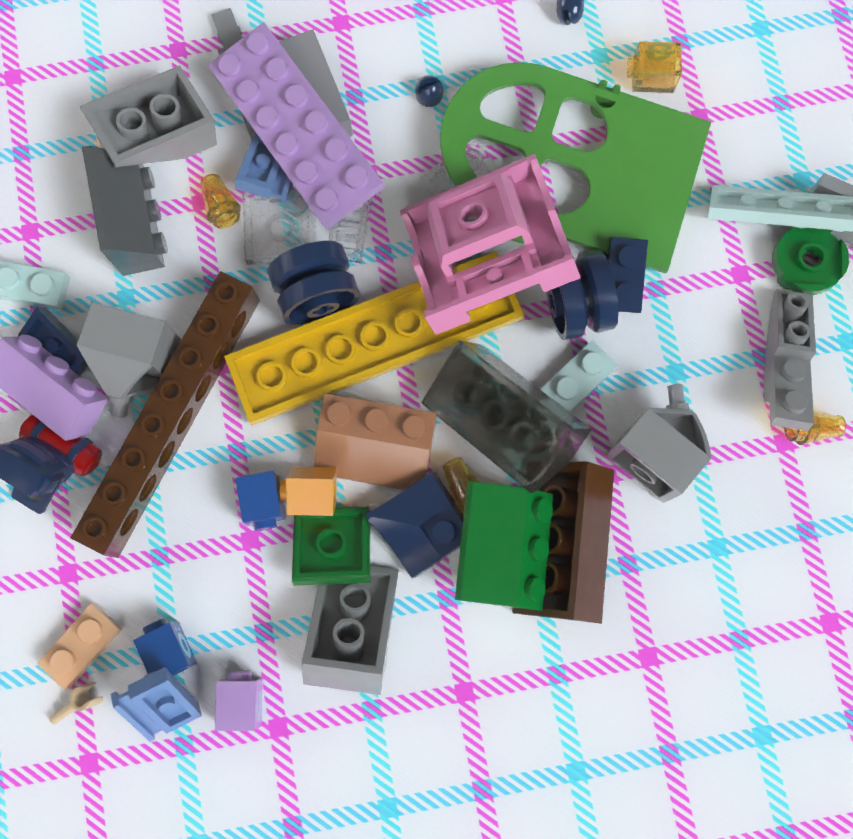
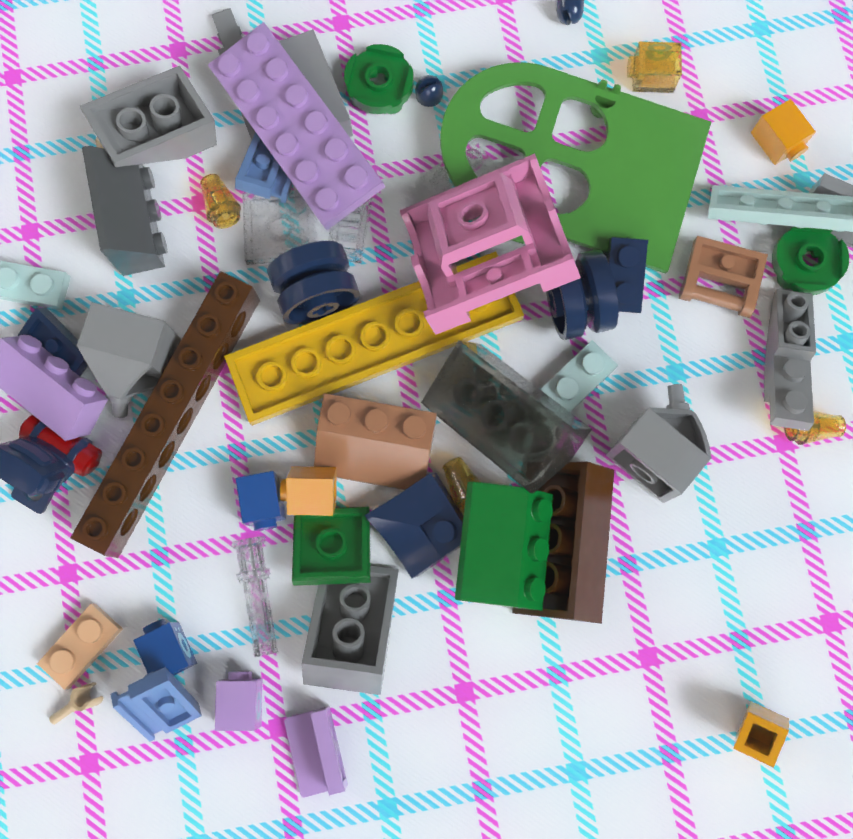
(254, 577): none -> clear pin
(316, 753): none -> lavender panel
(379, 98): none -> green plate
(724, 265): none -> nougat plate
(762, 734): none -> light orange brick
(783, 132): none -> light orange brick

